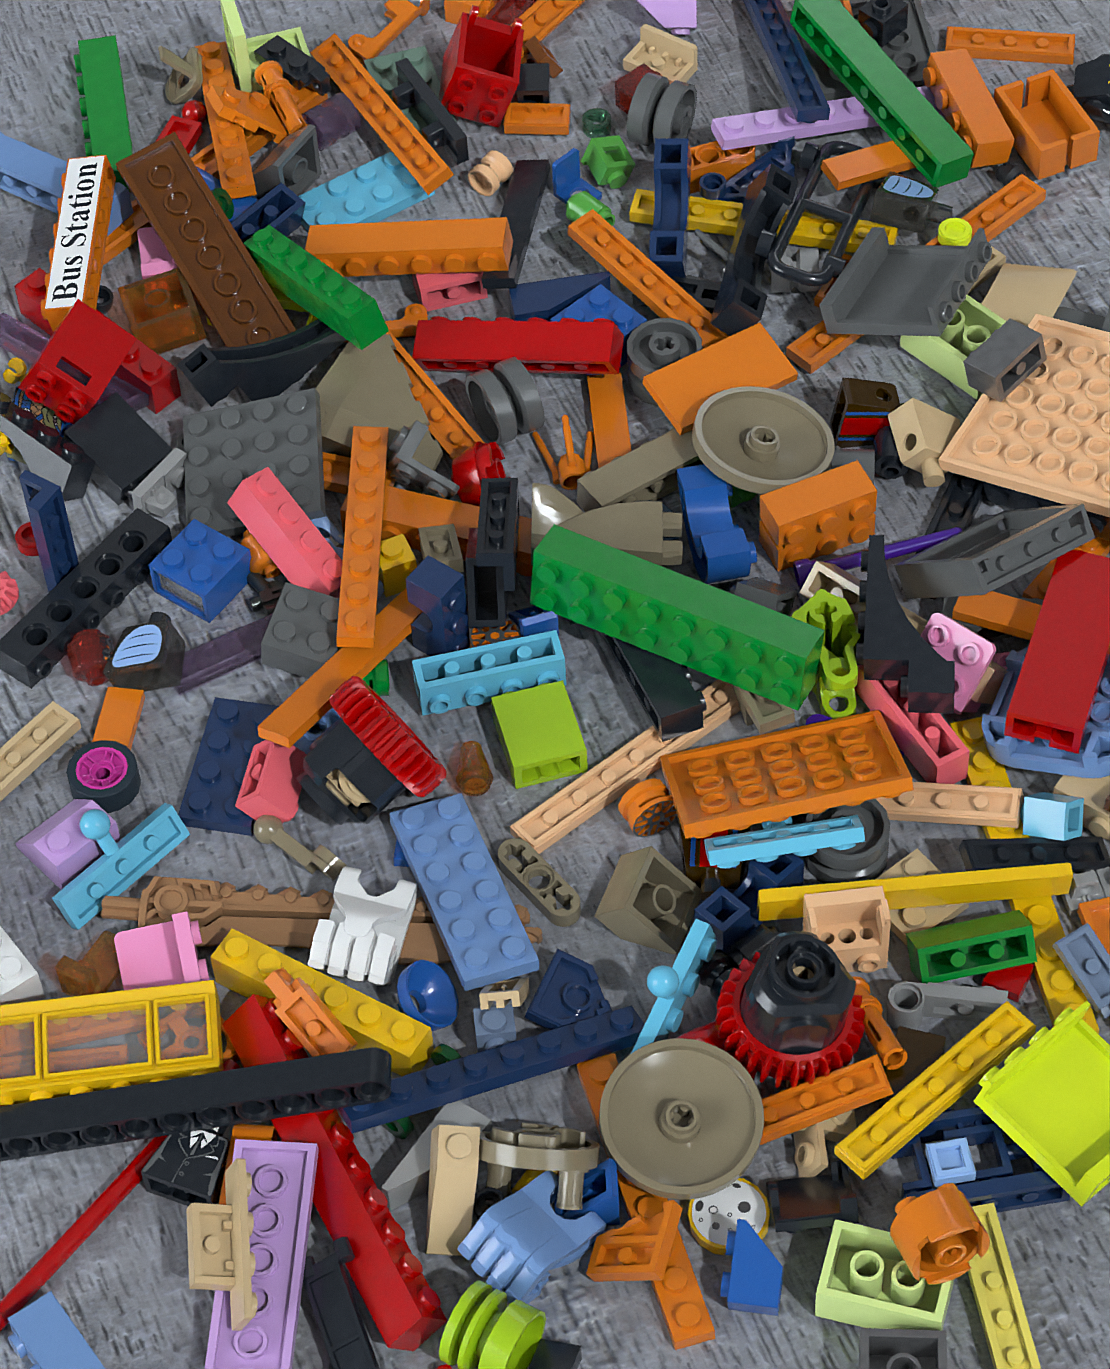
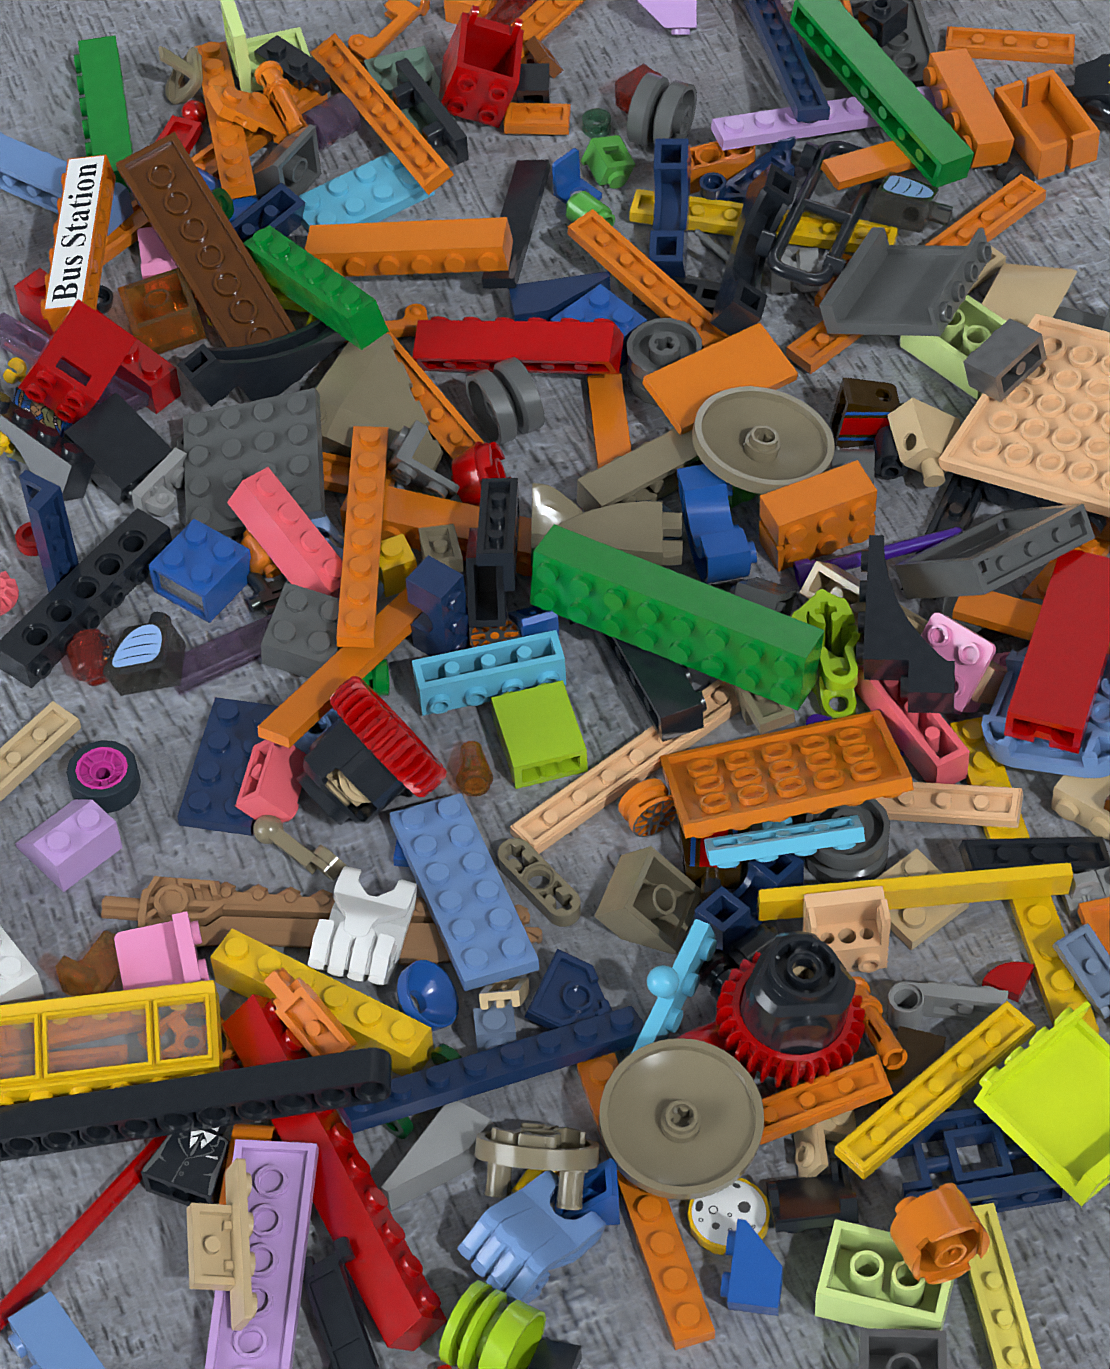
(120, 715): orange tile -> none
(121, 863): medium azure plate -> none
(448, 289): coral brick -> none
(451, 1187): tan slope -> none
(484, 1194): black hinge -> none
(488, 175): light nougat wheel -> none
(570, 465): orange plant -> none
(636, 1249): orange wing -> none
(663, 53): tan bracket -> none
(950, 1161): light blue tile -> none
(954, 232): neon yellow tile -> none
(971, 947): green brick -> none
(1052, 816): medium azure brick -> none

